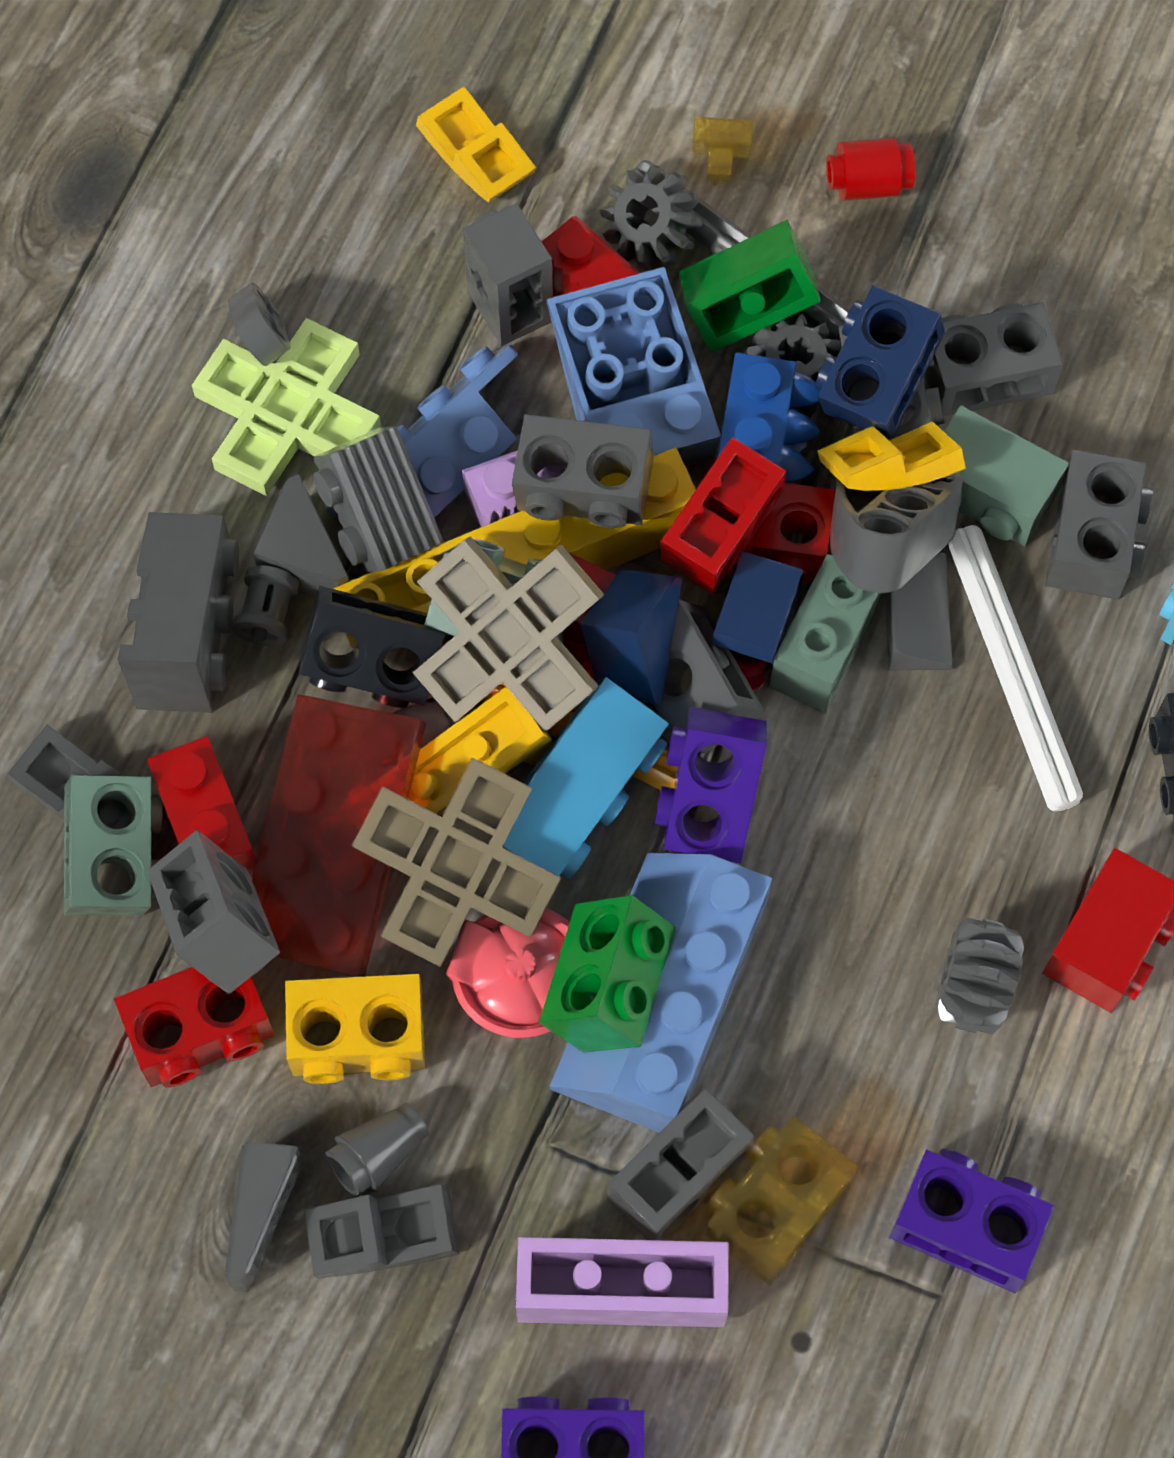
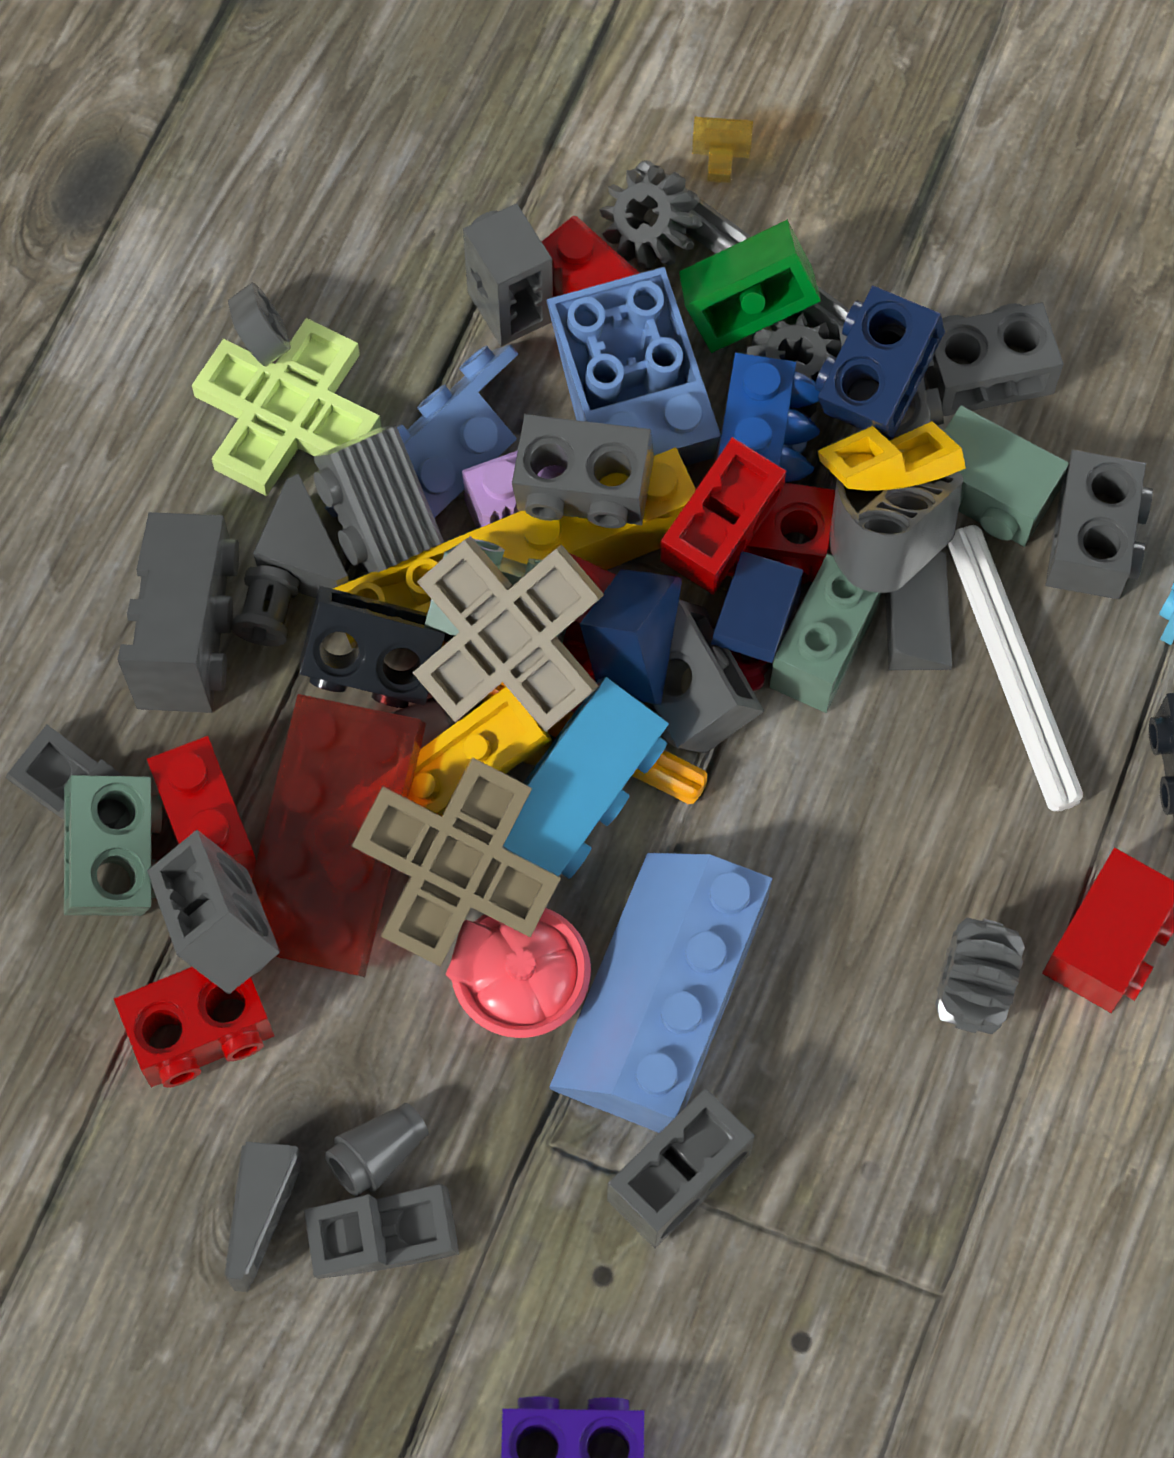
(356, 1008): yellow brick -> none
(473, 147): yellow slope -> none
(607, 974): green brick -> none
(622, 1282): lavender brick -> none
(724, 786): dark purple brick -> none
(792, 1207): clear yellow brick -> none
(871, 168): red brick -> none
(965, 1237): dark purple brick -> none

